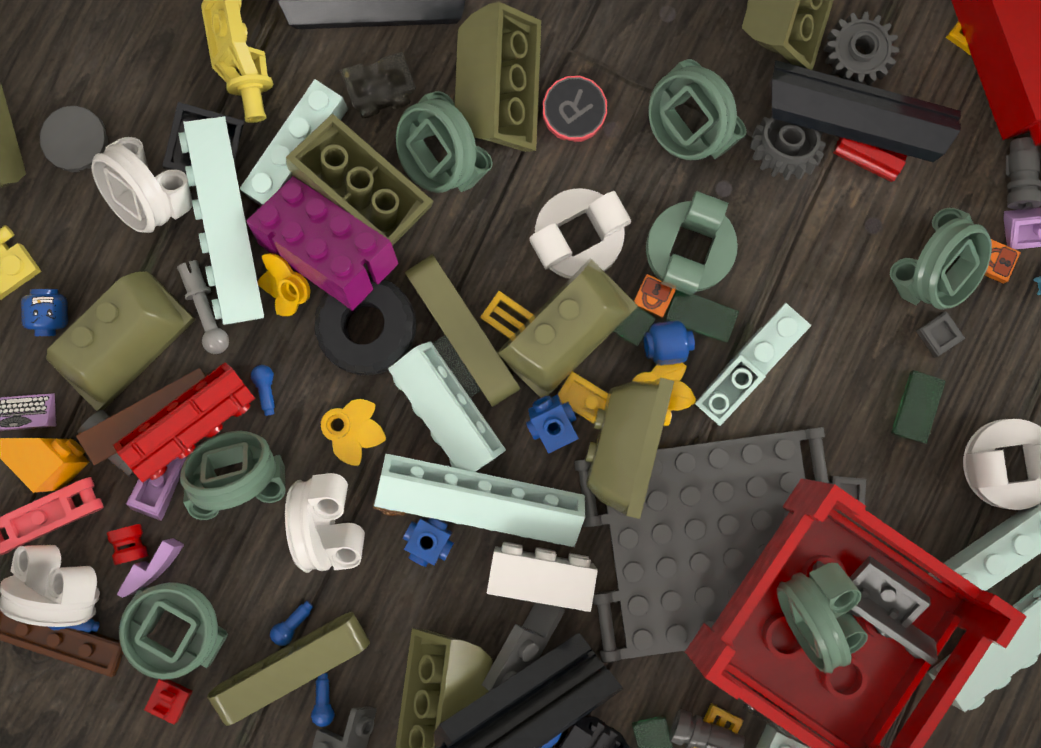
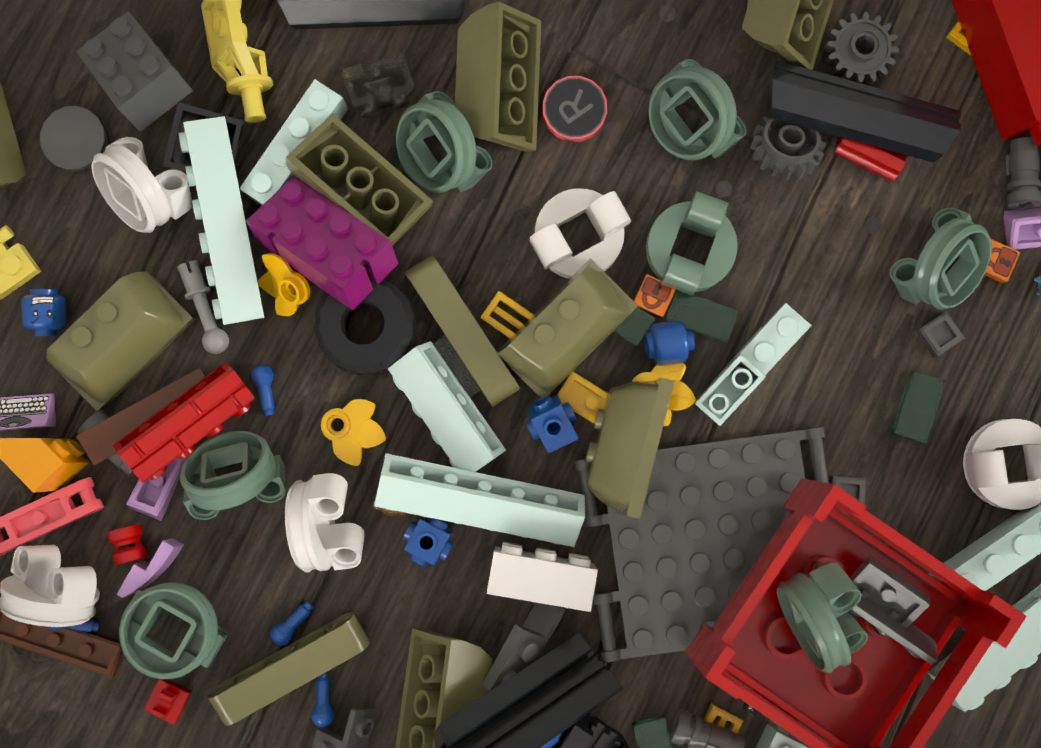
(134, 71): none -> dark grey brick

